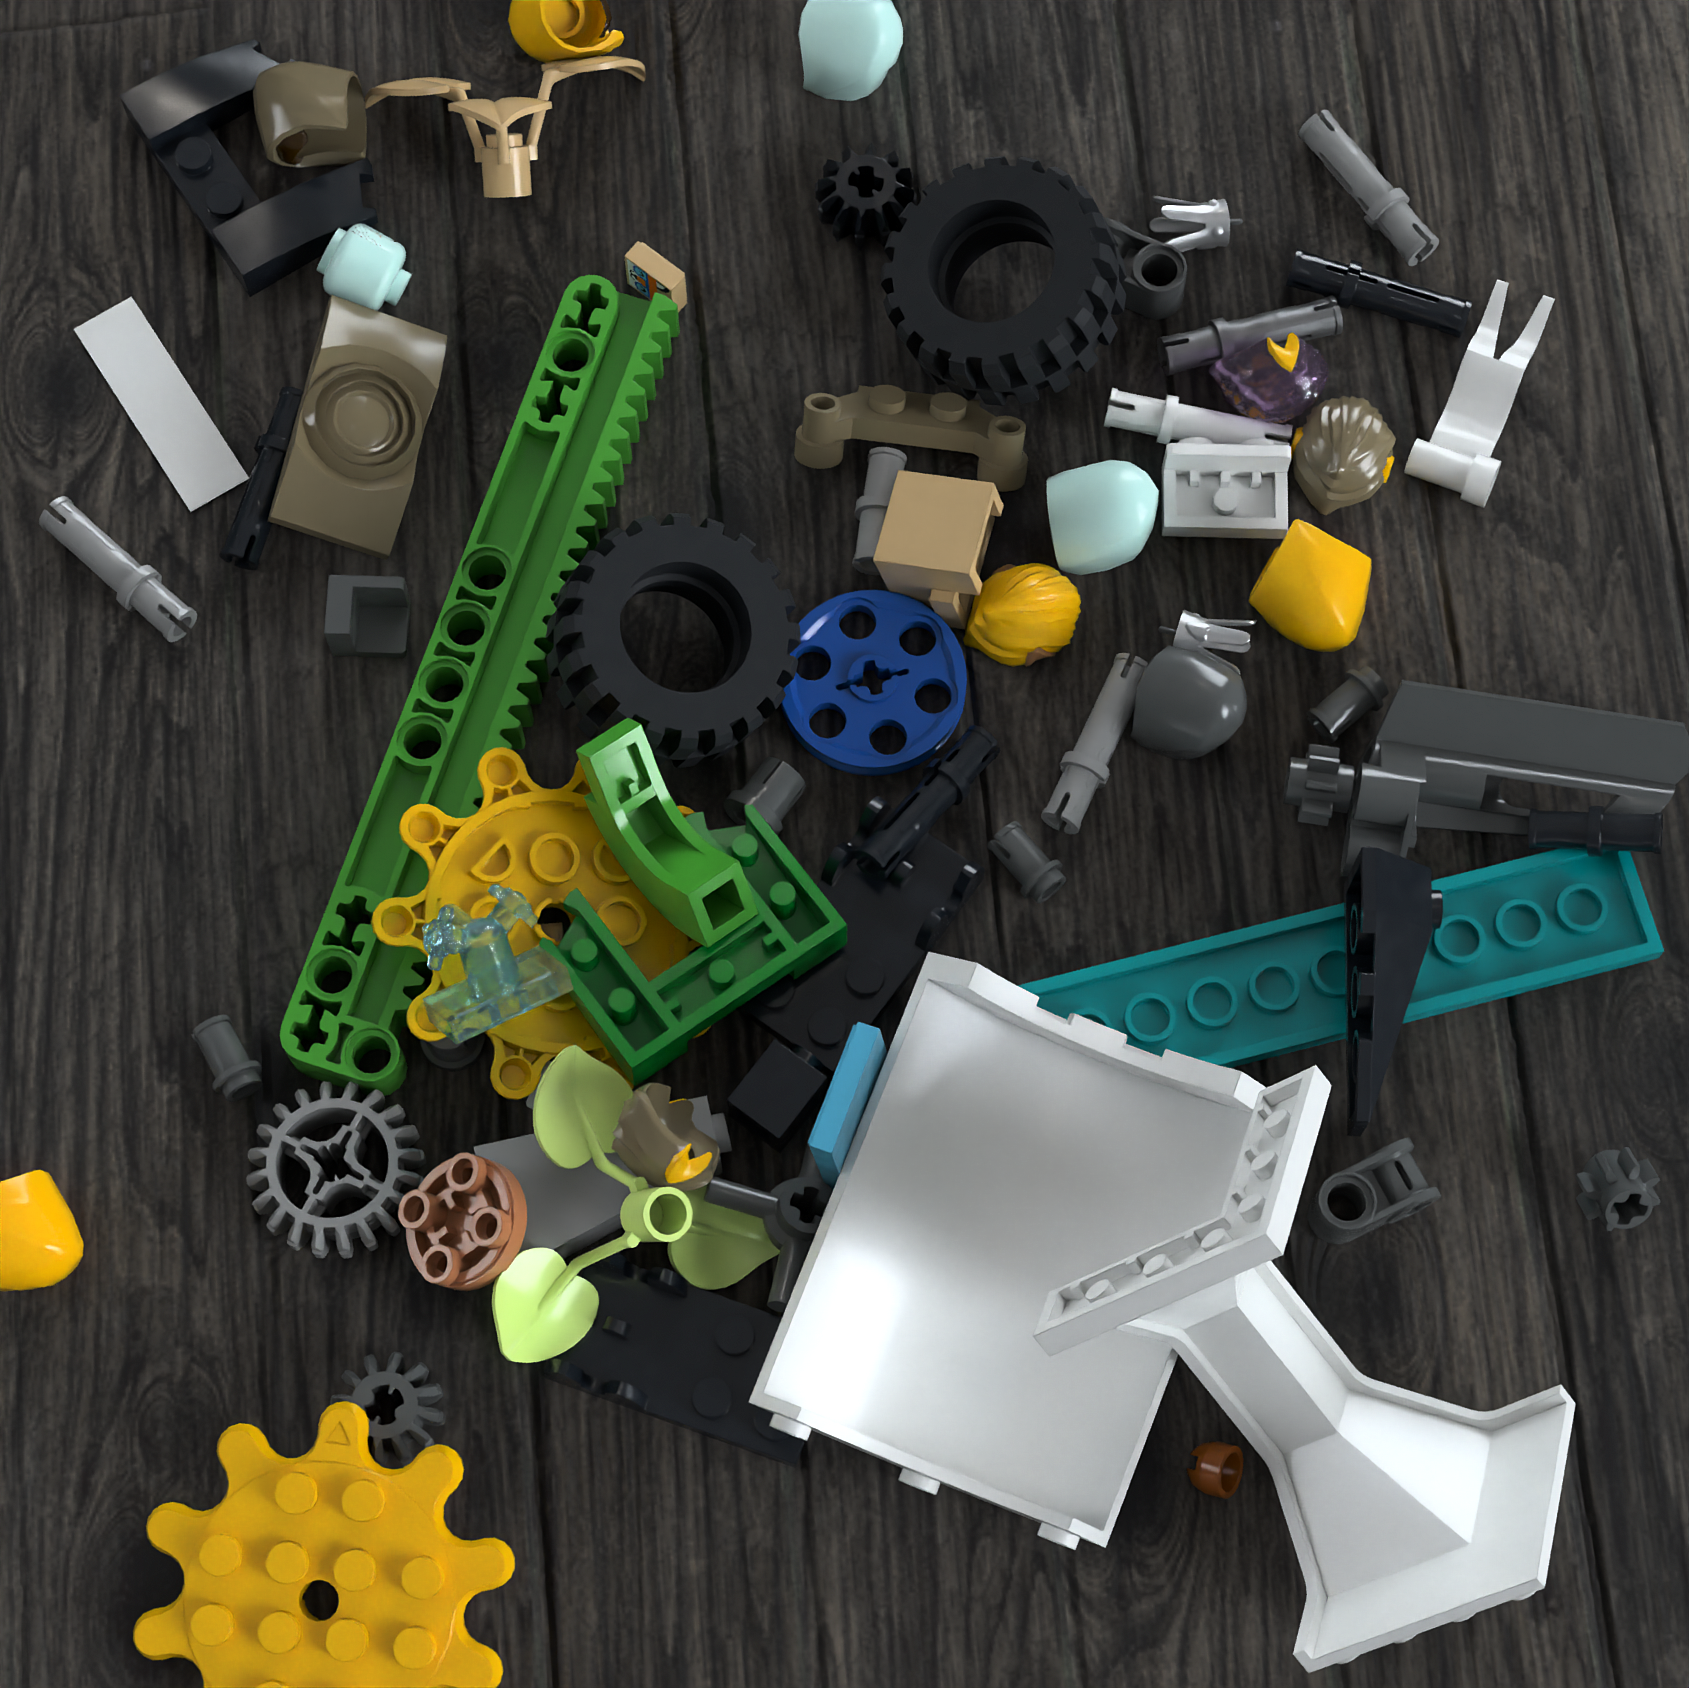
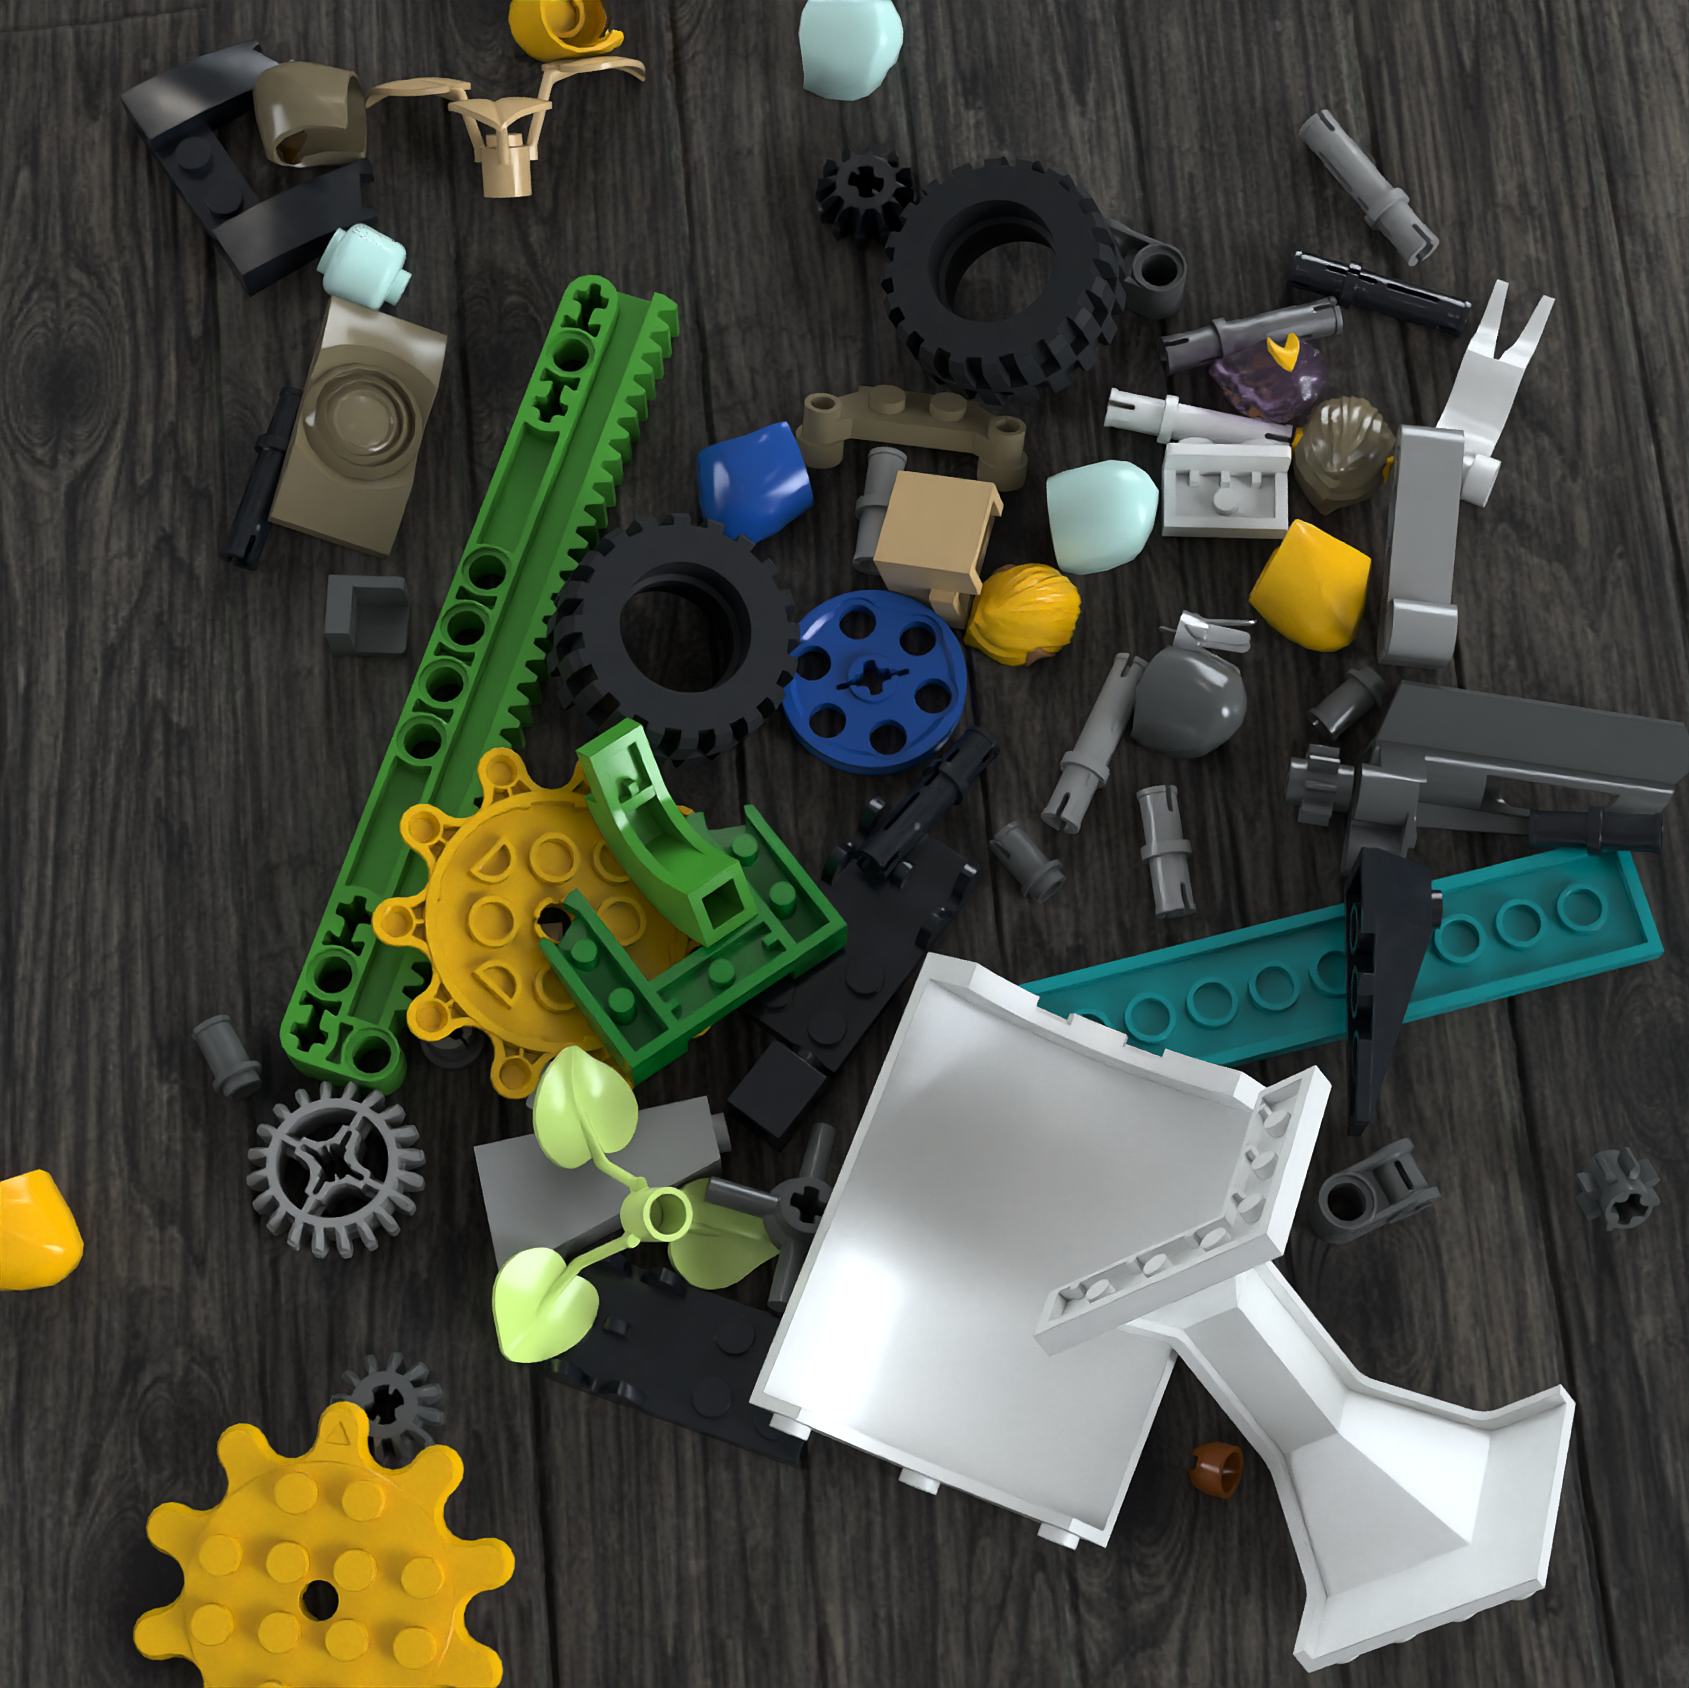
(135, 585): light grey pin -> none
(161, 404): white sticker -> none
(464, 1222): nougat tile -> none
(496, 981): clear light blue piece -> none
(652, 273): tan tile -> none
(662, 1142): dark tan hair -> none
(754, 482): none -> blue piece
(770, 790): dark grey bush -> none
(846, 1100): medium azure tile -> none
(1166, 851): none -> light grey pin
(1204, 222): flat silver piece -> none
(1416, 605): none -> light grey beam

